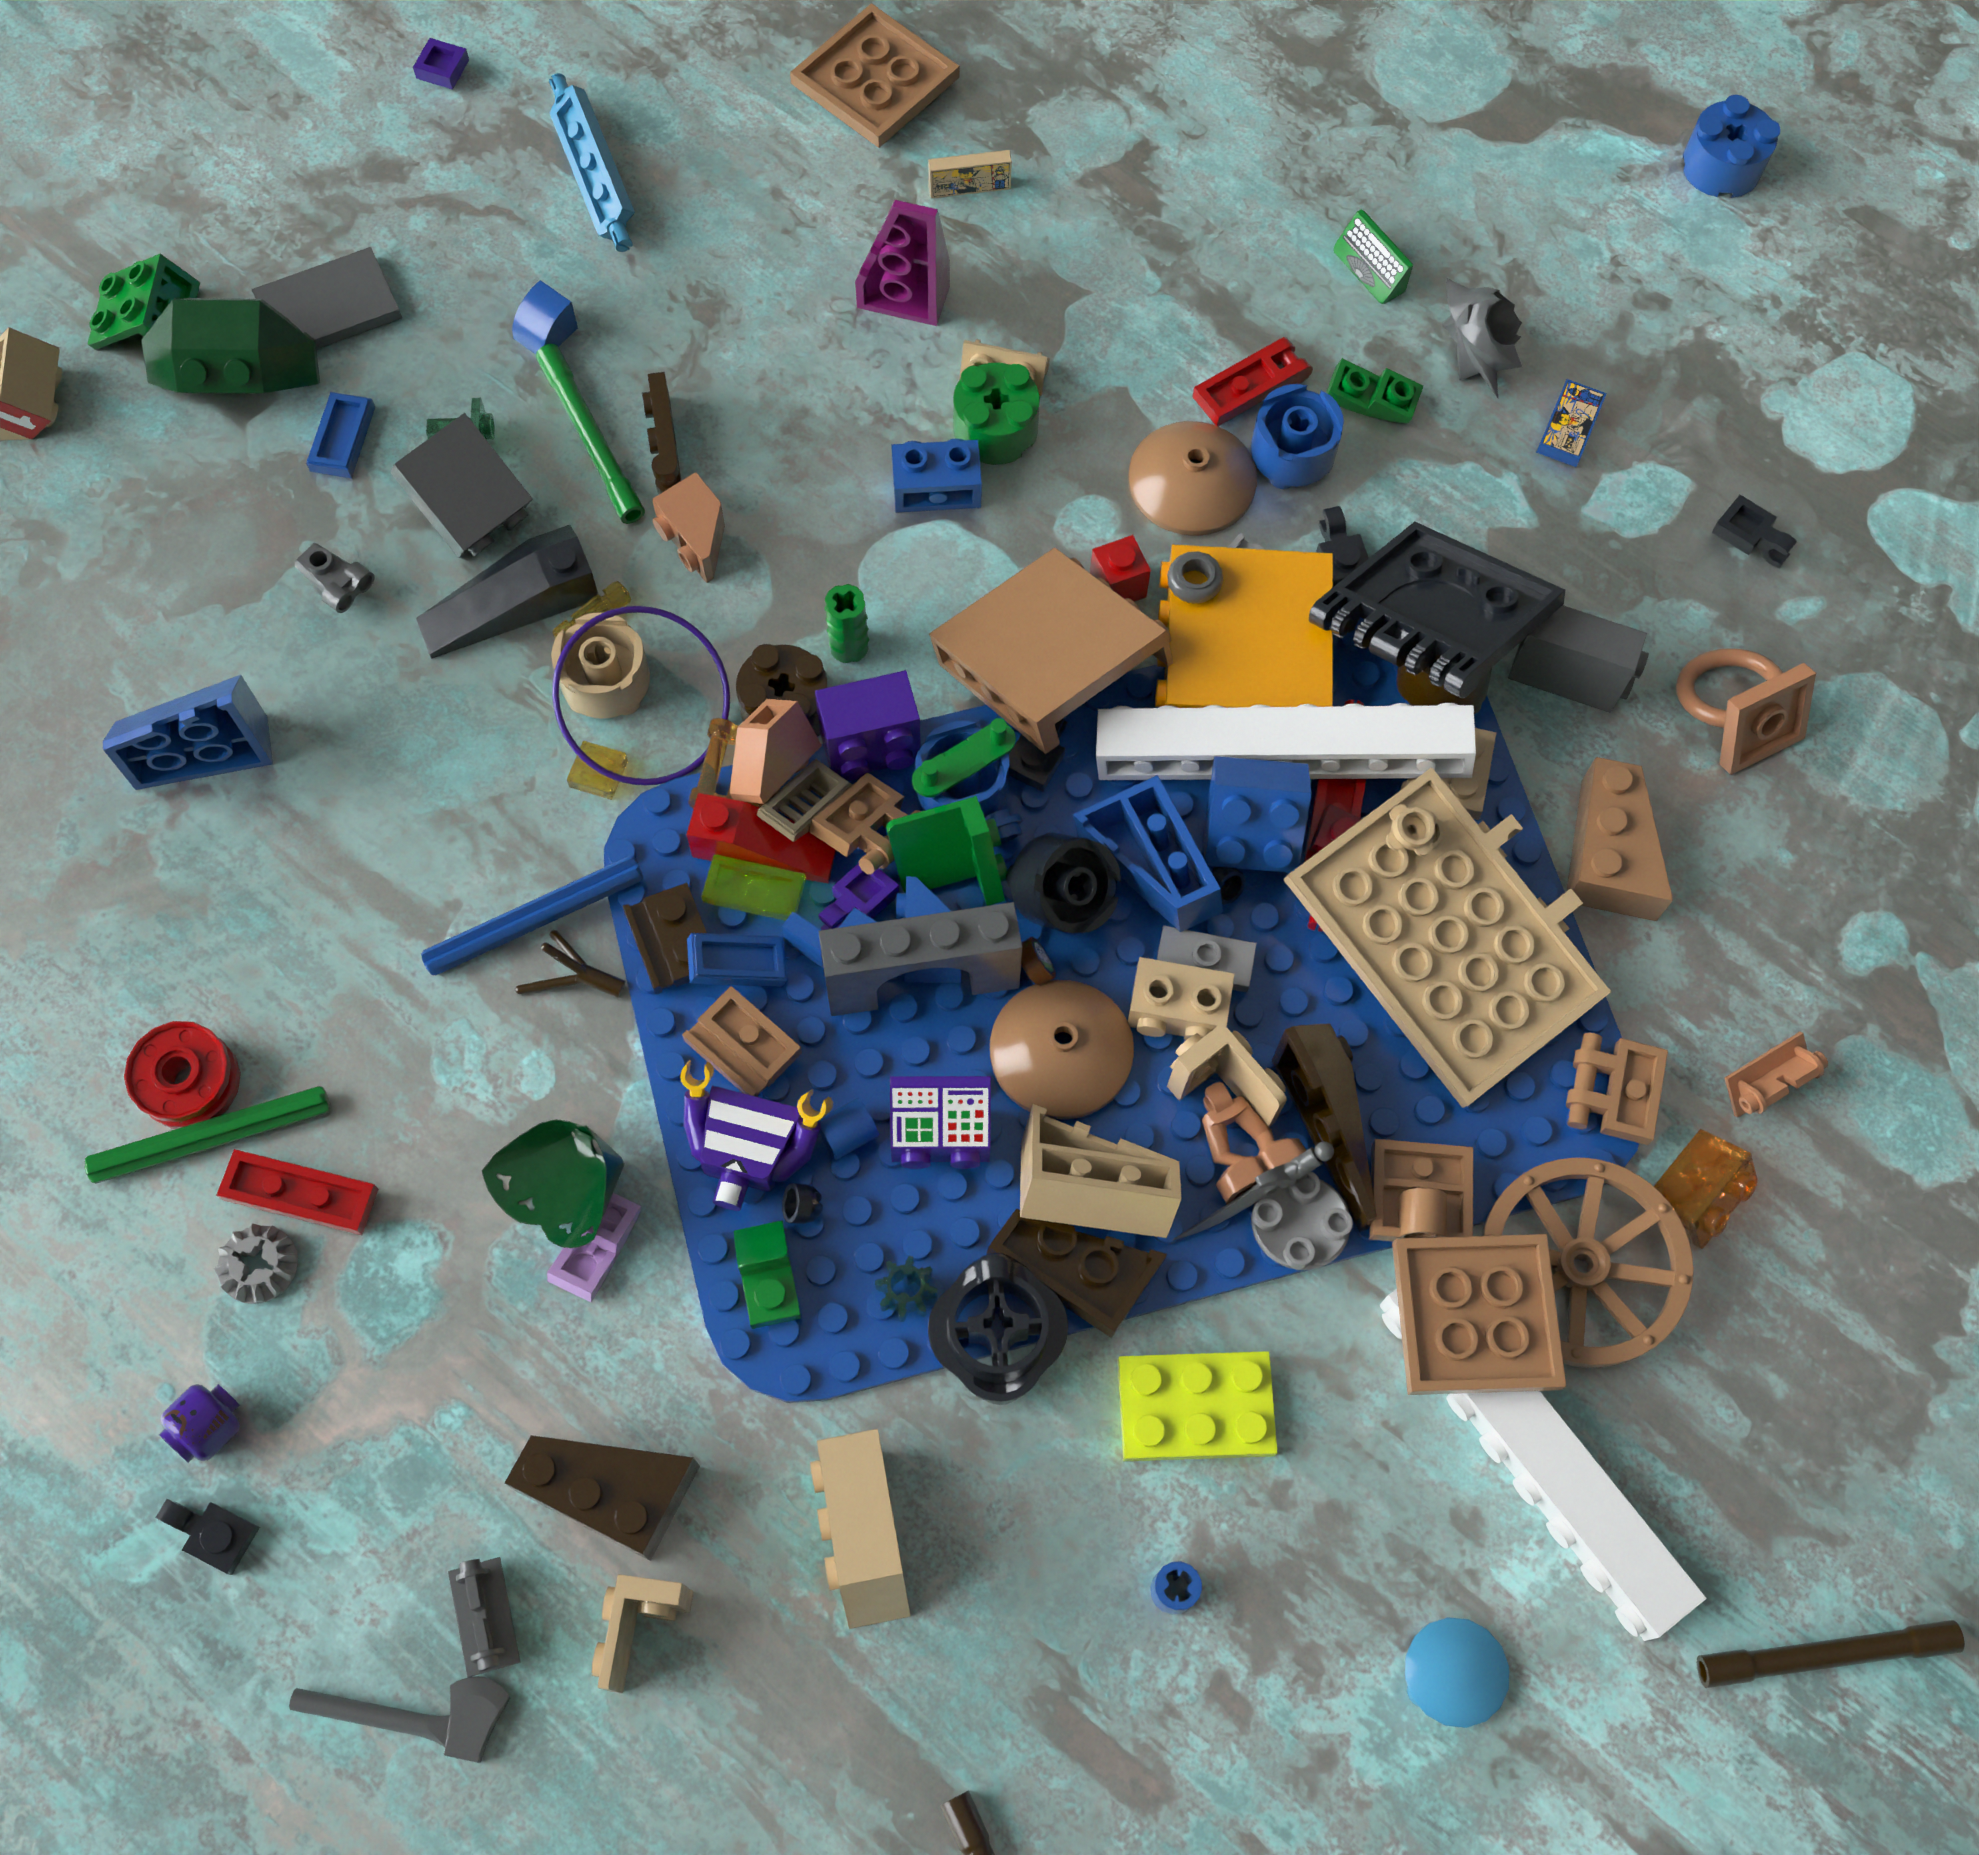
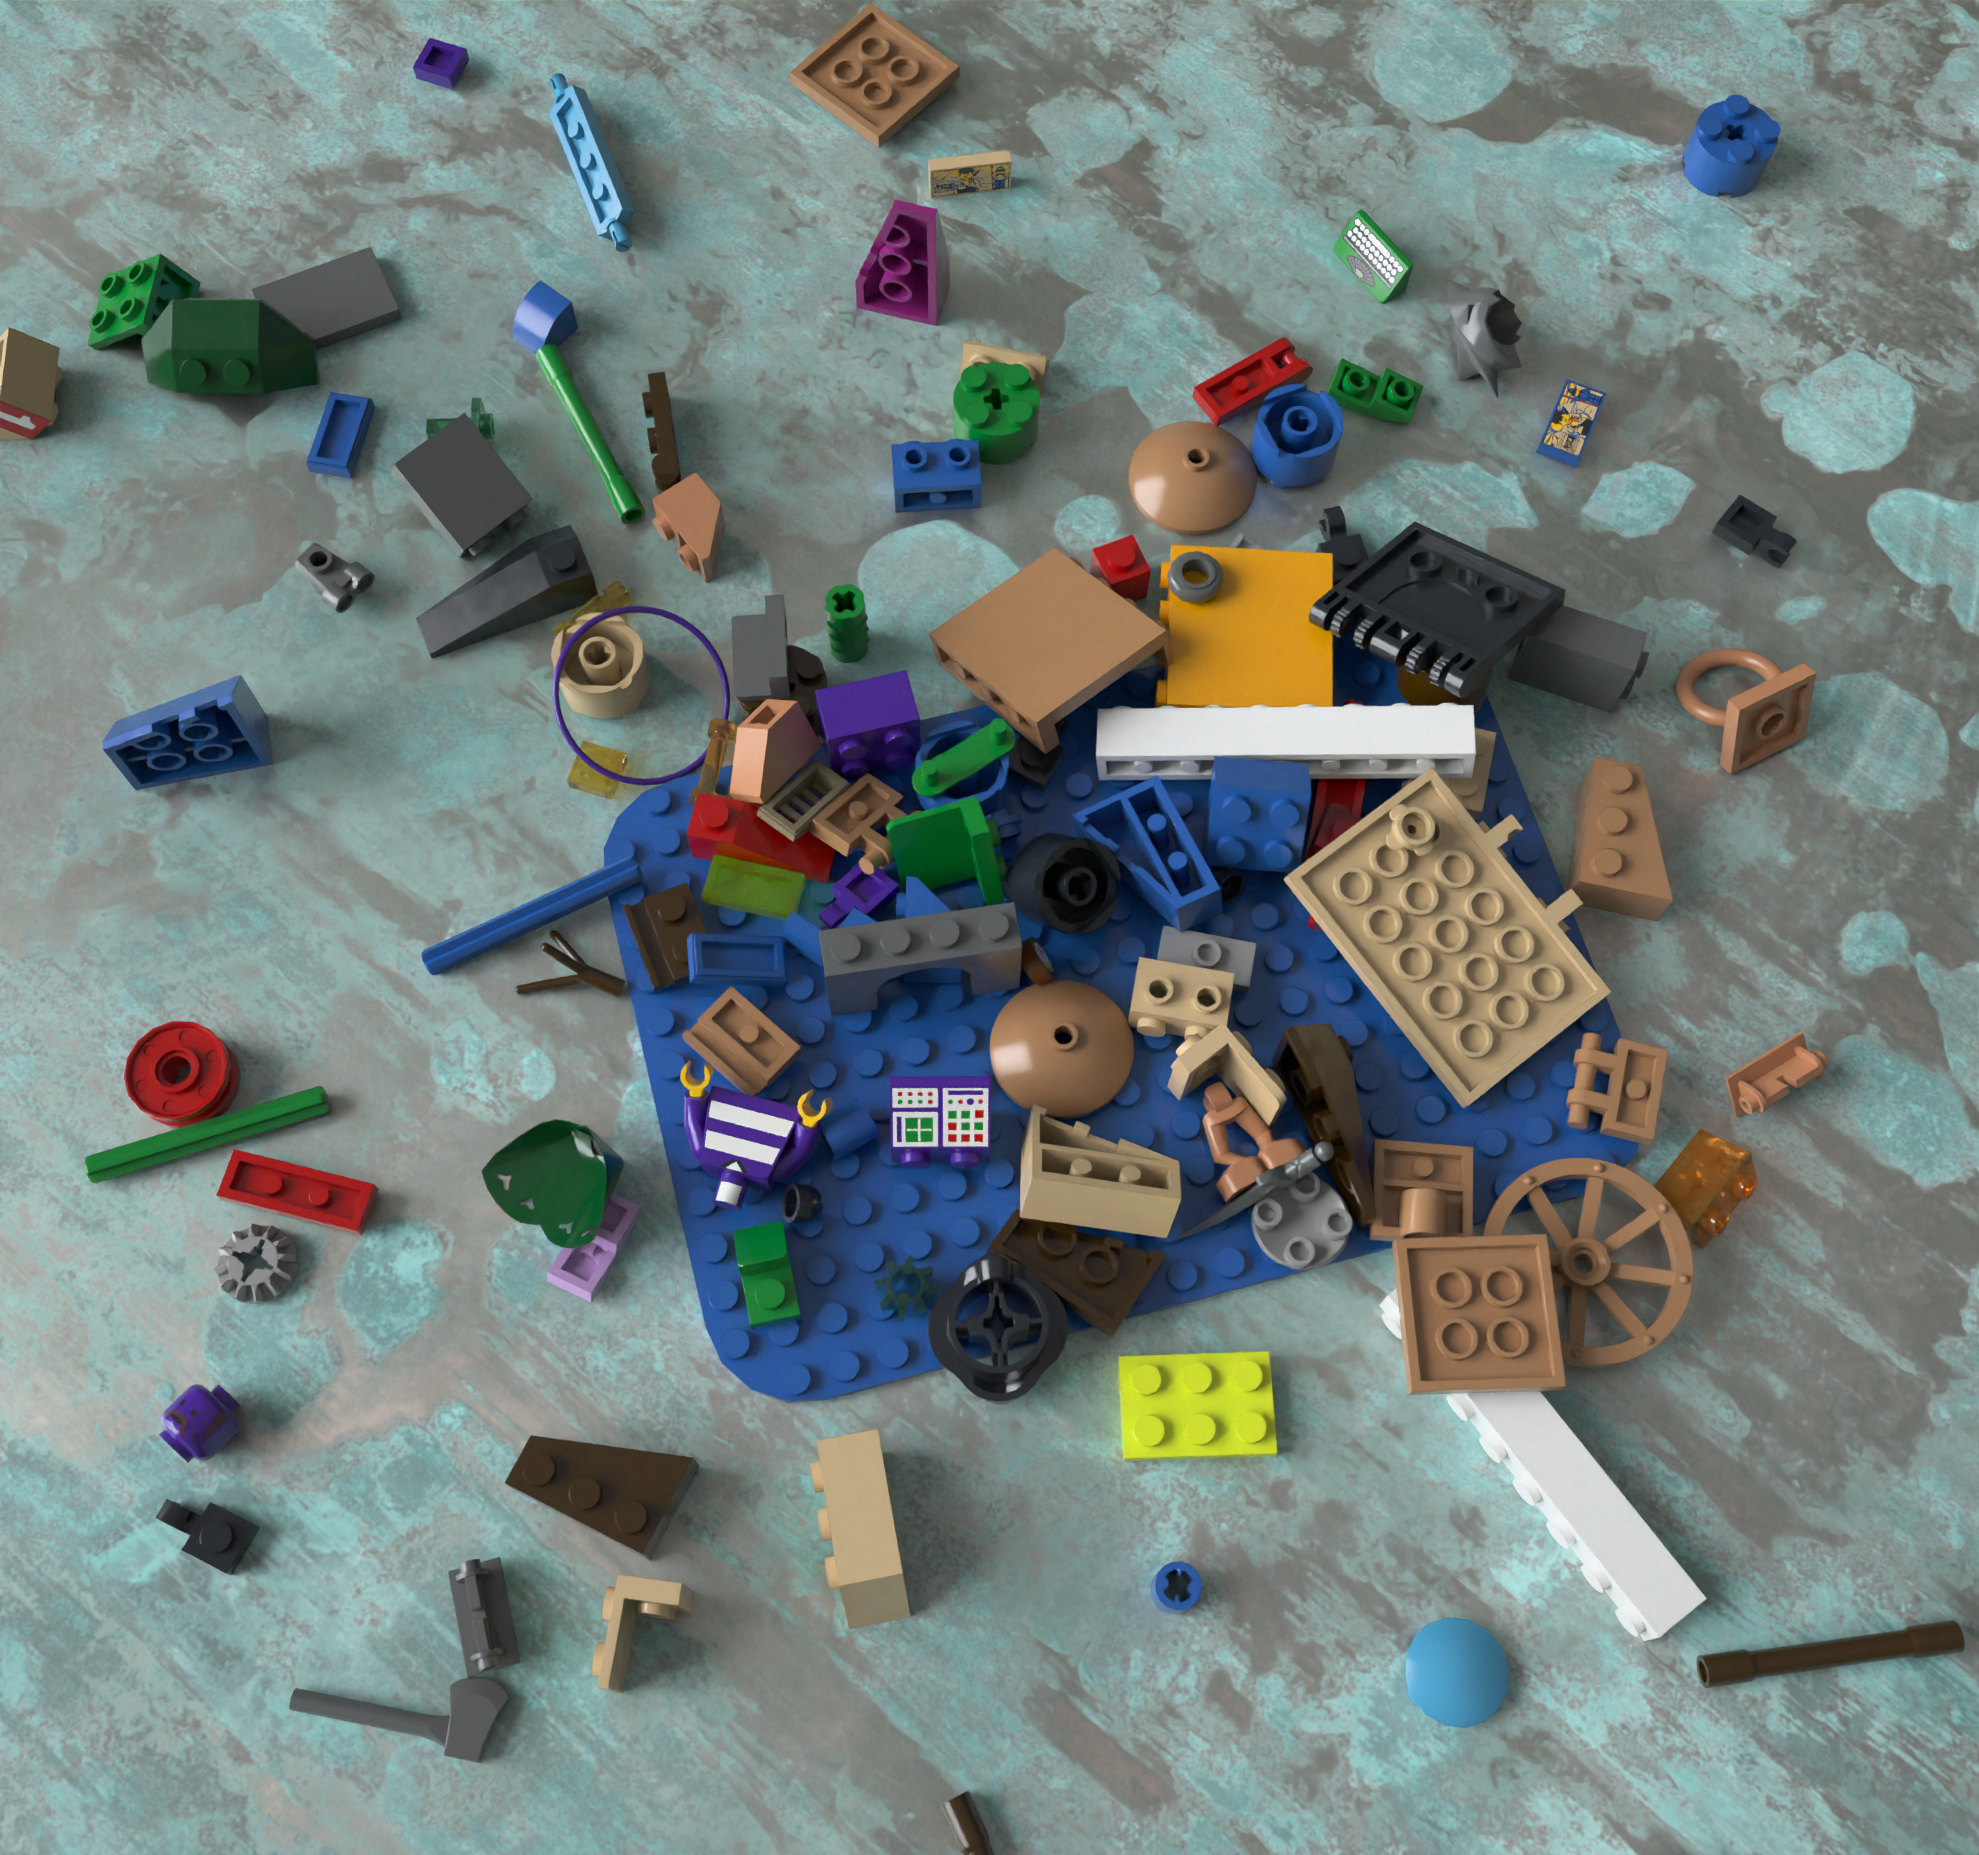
(761, 653): none -> dark grey panel

